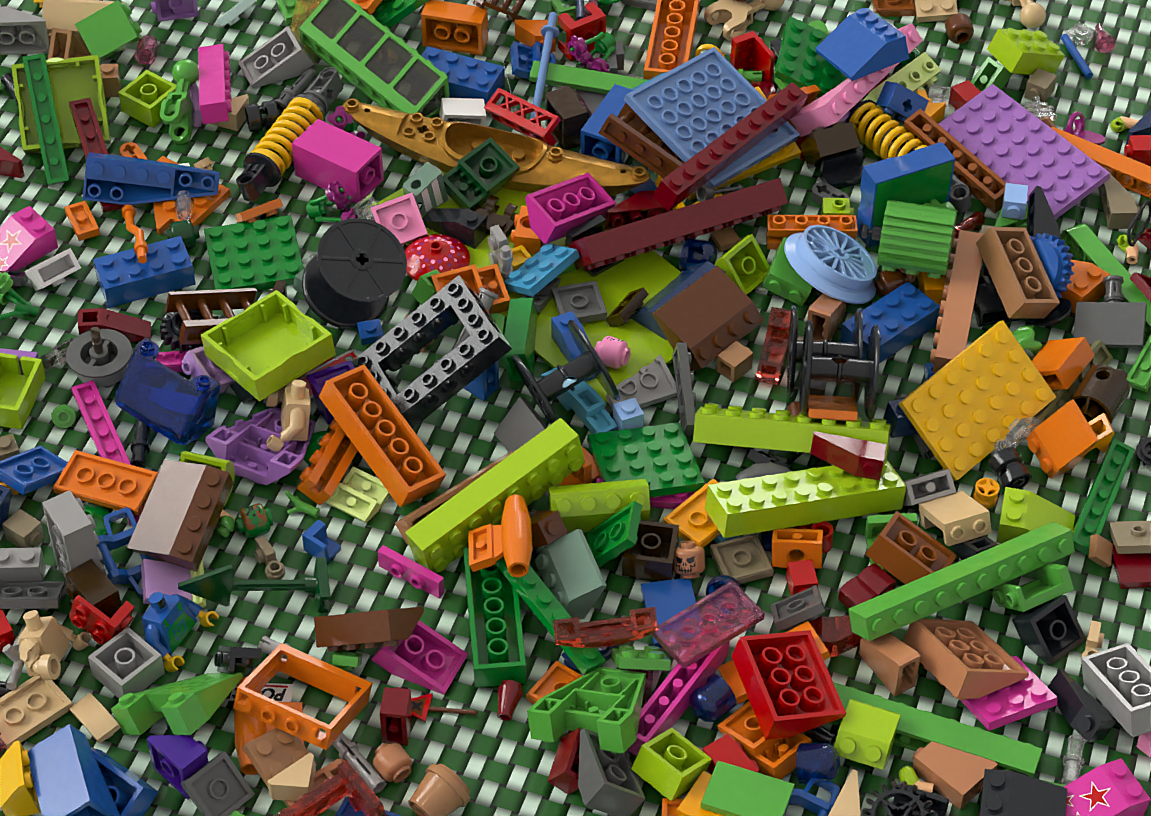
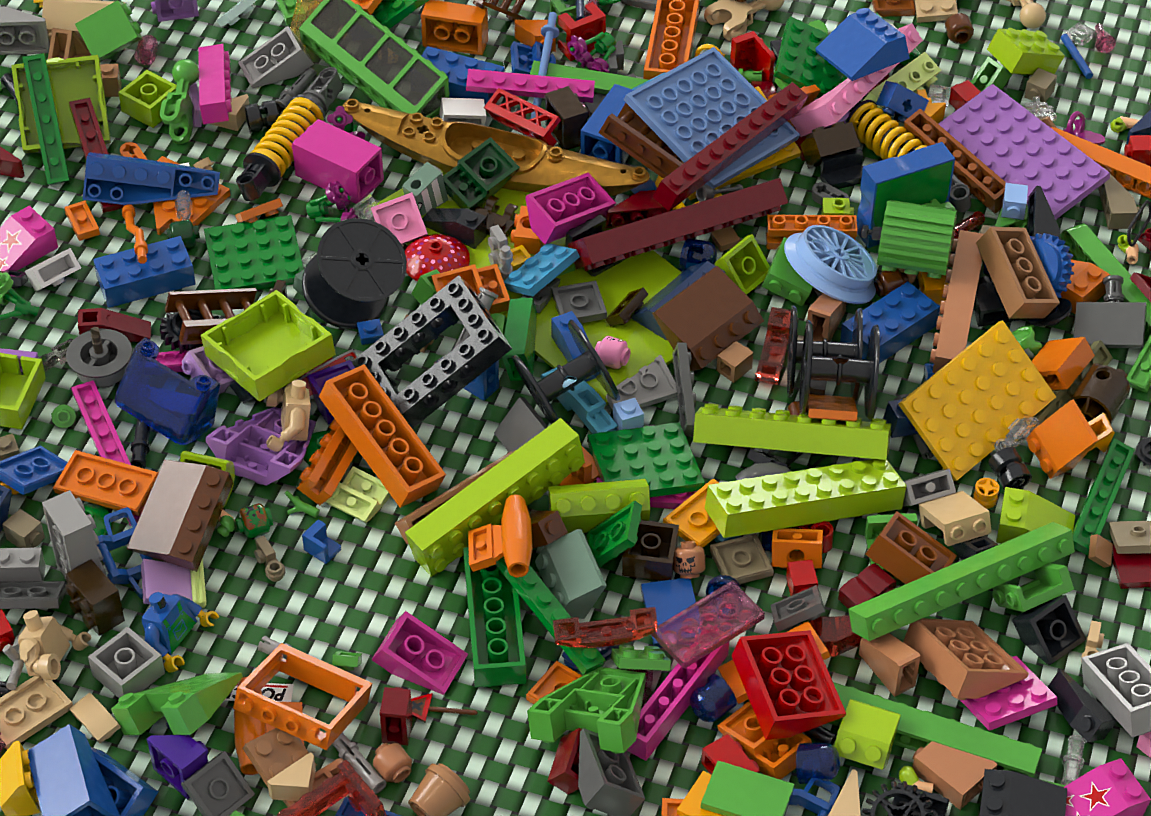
(96, 623): red bracket -> none
(219, 584): dark green piece -> none
(227, 656): black bracket -> none
(366, 628): reddish brown slope -> none
(411, 571): dark pink plate -> none
(508, 698): dark red cone -> none
(526, 84): none -> dark pink plate
(670, 763): lime brick -> none
(850, 454): dark red slope -> none

